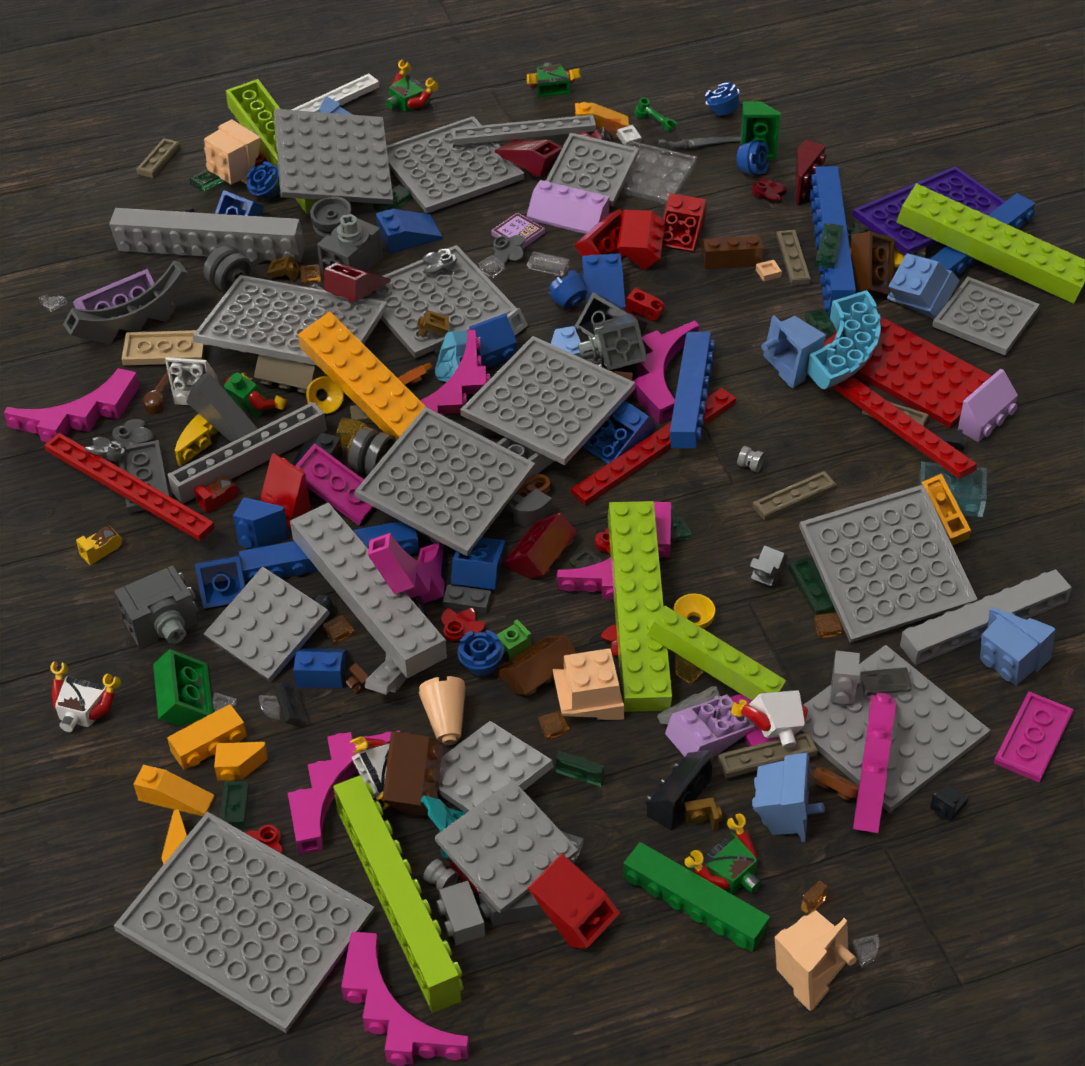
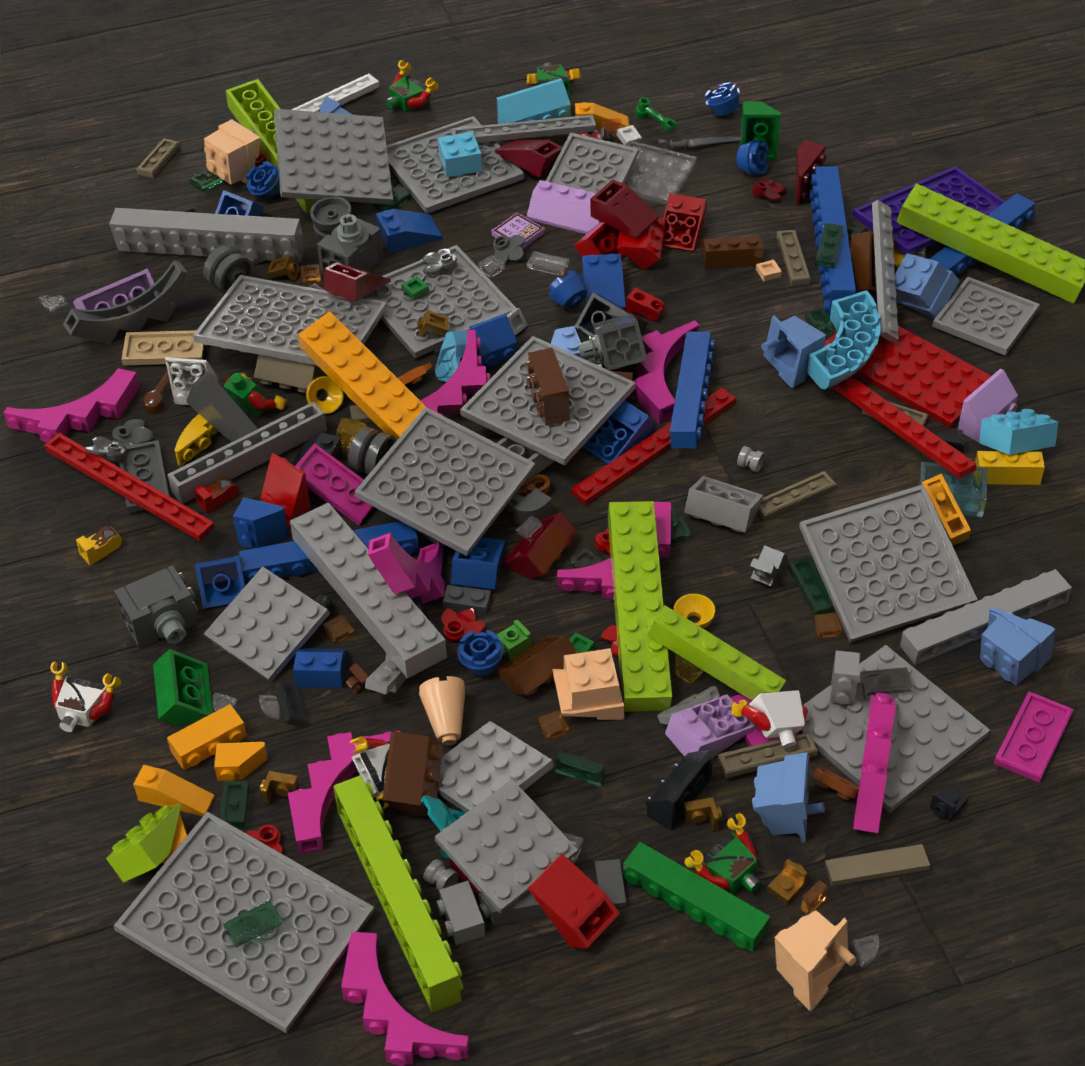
(145, 844): none -> lime slope
(252, 923): none -> clear green plate
(278, 784): none -> pearl gold bracket
(415, 288): none -> green tile
(459, 154): none -> medium azure brick
(529, 527): none -> clear tile
(535, 103): none -> medium azure slope
(548, 386): none -> reddish brown brick
(581, 643): none -> green tile
(611, 881): none -> dark grey tile
(622, 209): none -> dark red slope
(722, 504): none -> light grey slope
(788, 882): none -> pearl gold bracket
(877, 865): none -> dark tan tile
(885, 270): none -> light grey plate
(1013, 469): none -> yellow brick
(1018, 432): none -> medium azure brick

